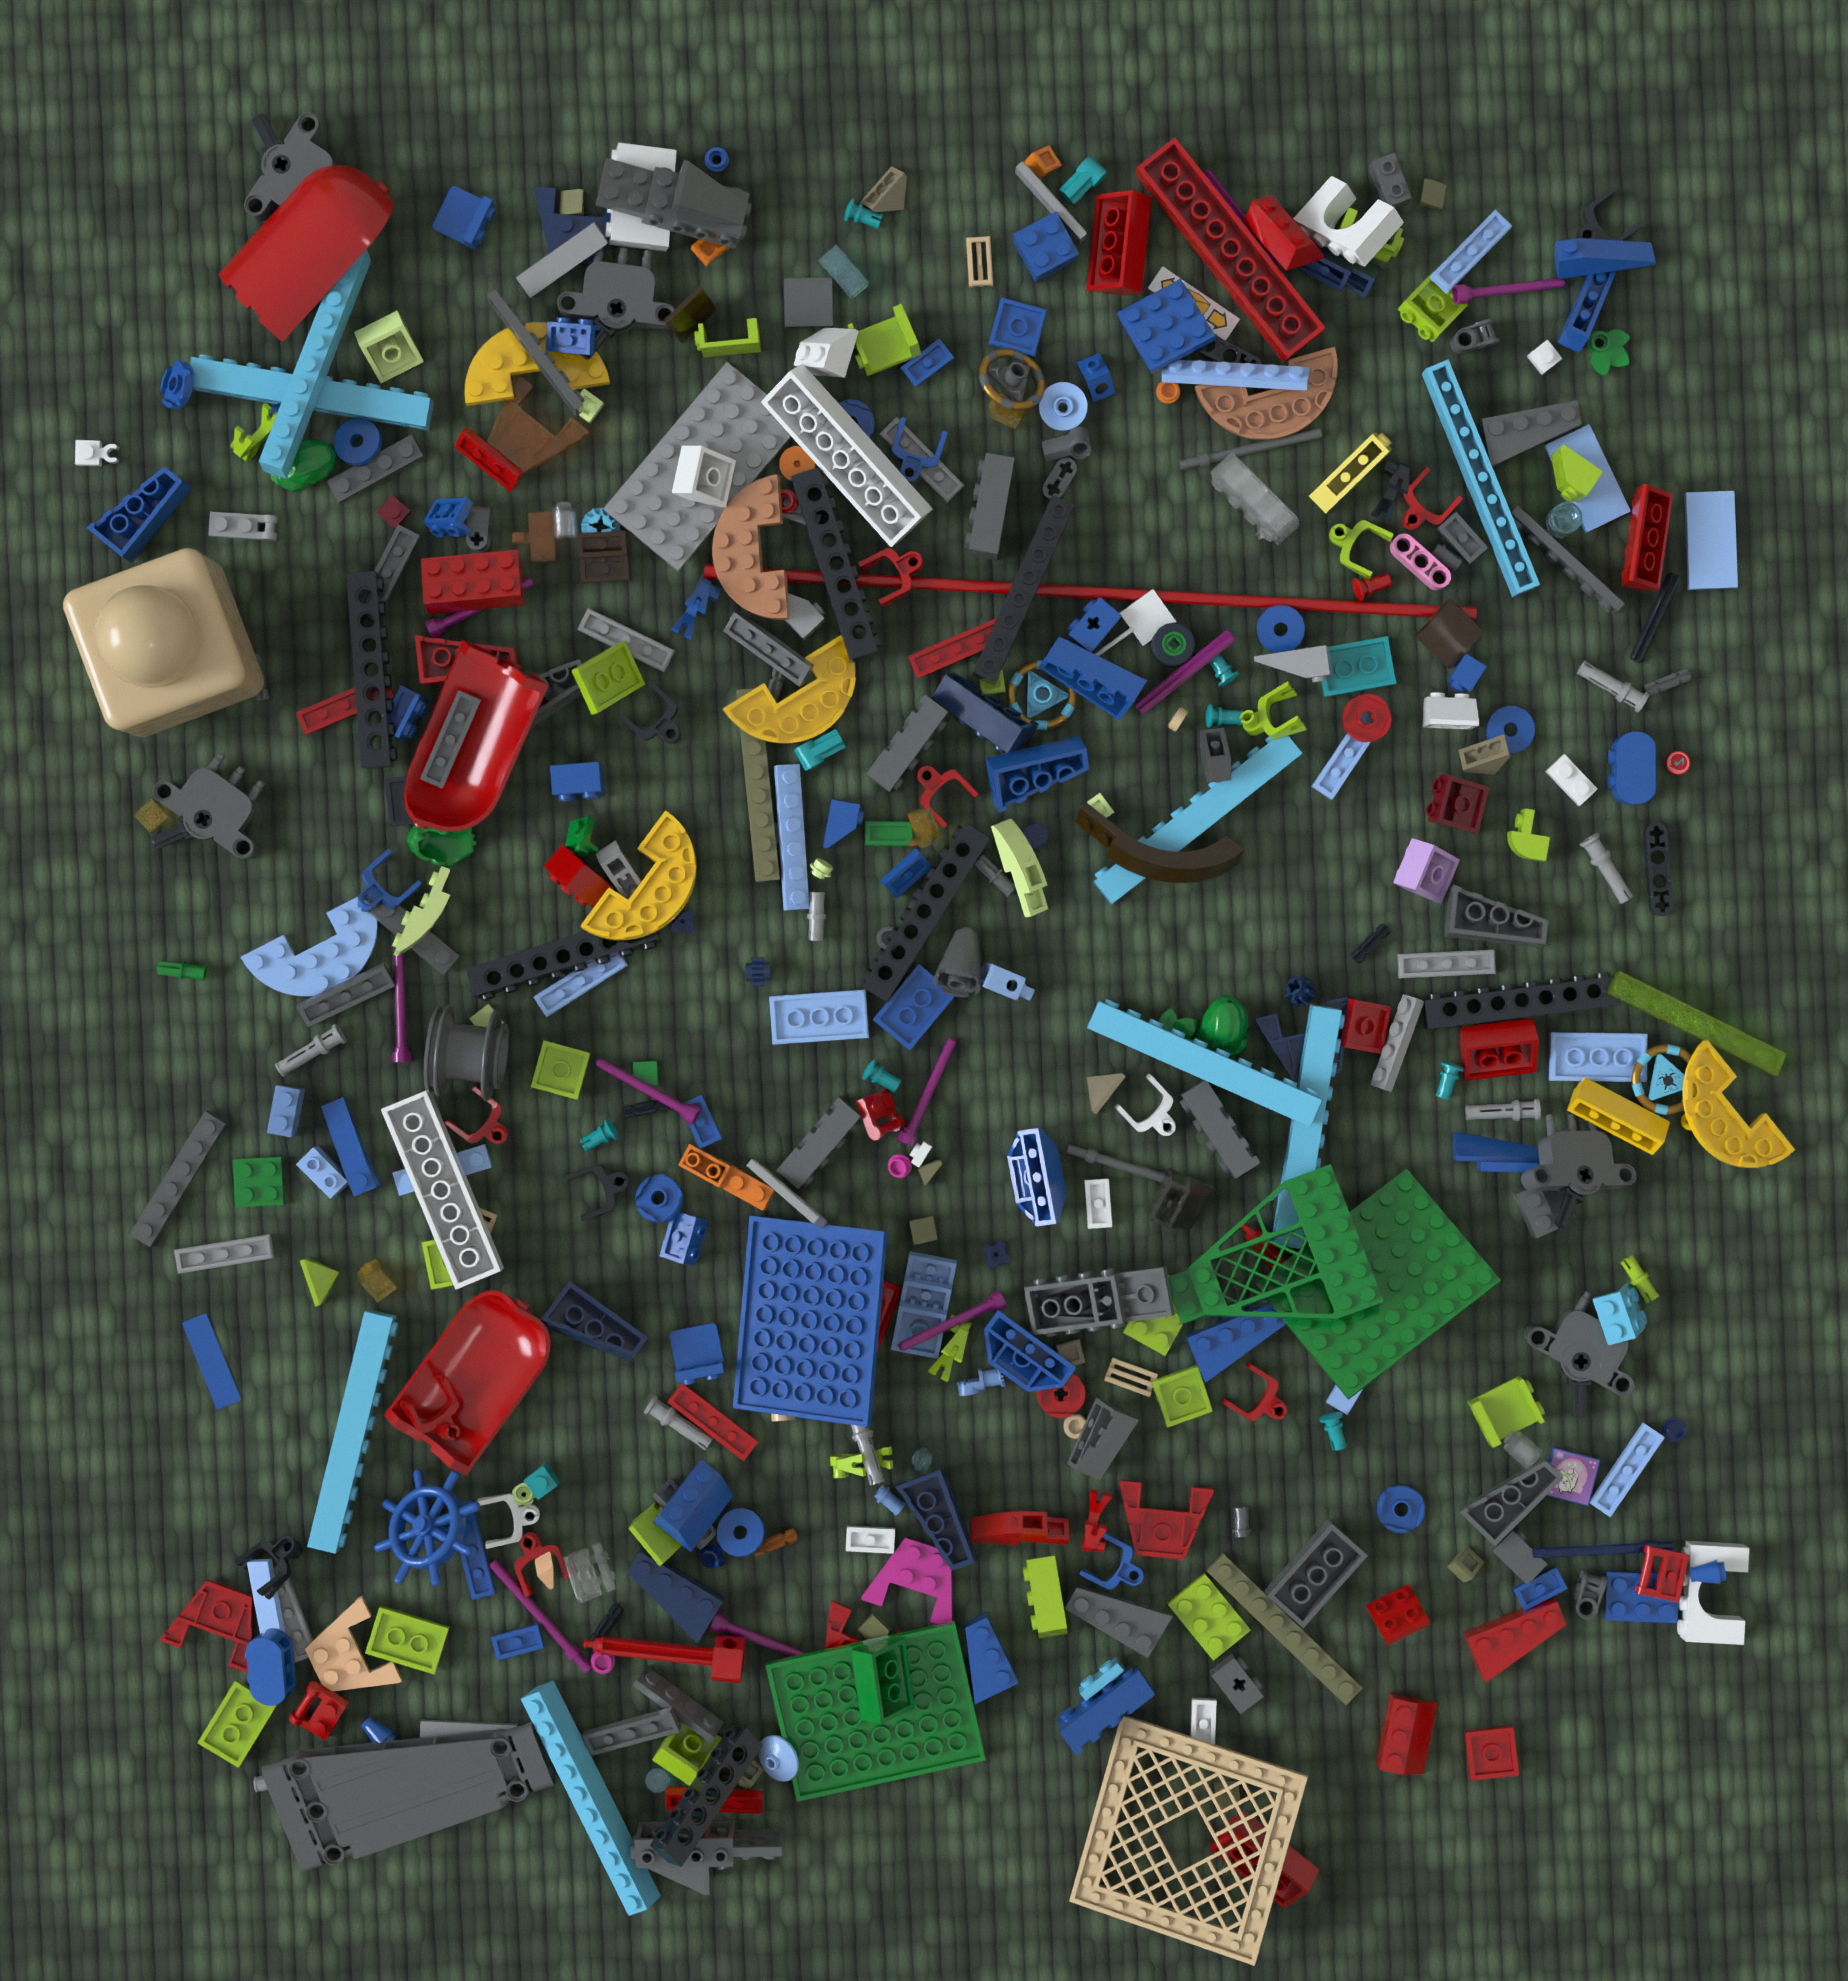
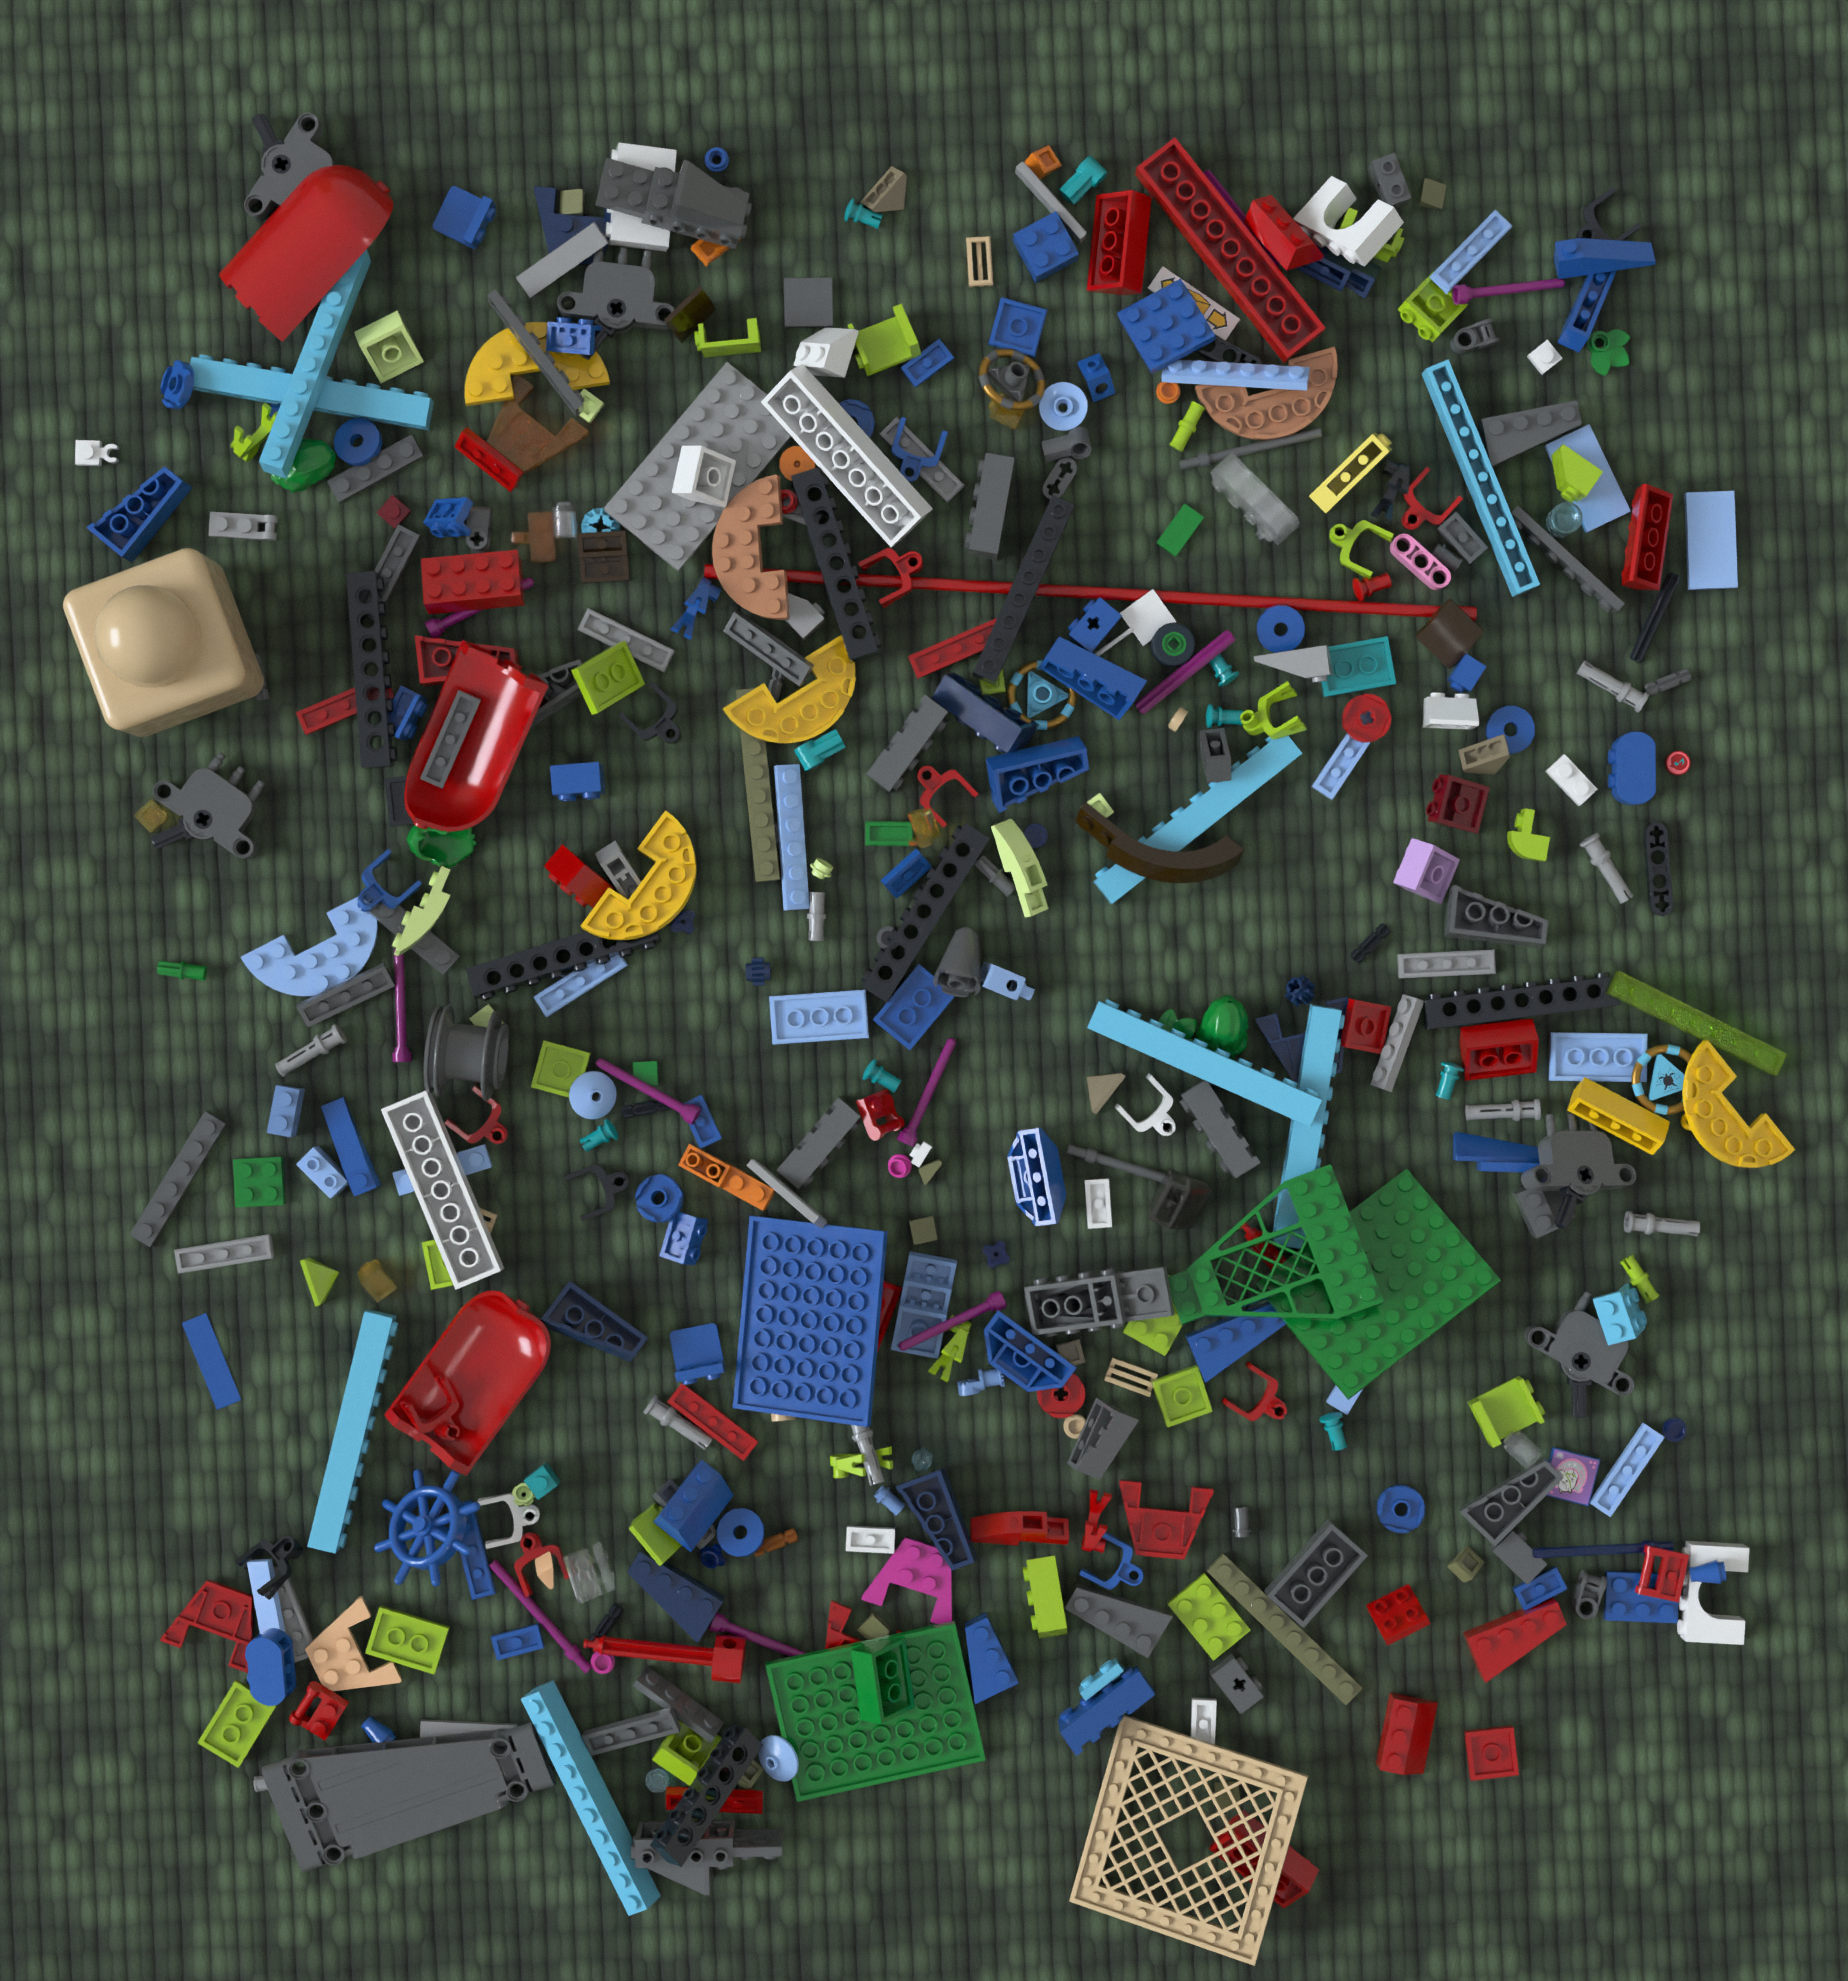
(579, 837): green bracket -> none
(583, 1089): none -> light blue dish
(841, 821): blue slope -> none
(843, 272): clear light blue slope -> none
(1180, 530): none -> green tile
(1187, 426): none -> lime pin
(1649, 1224): none -> light grey pin

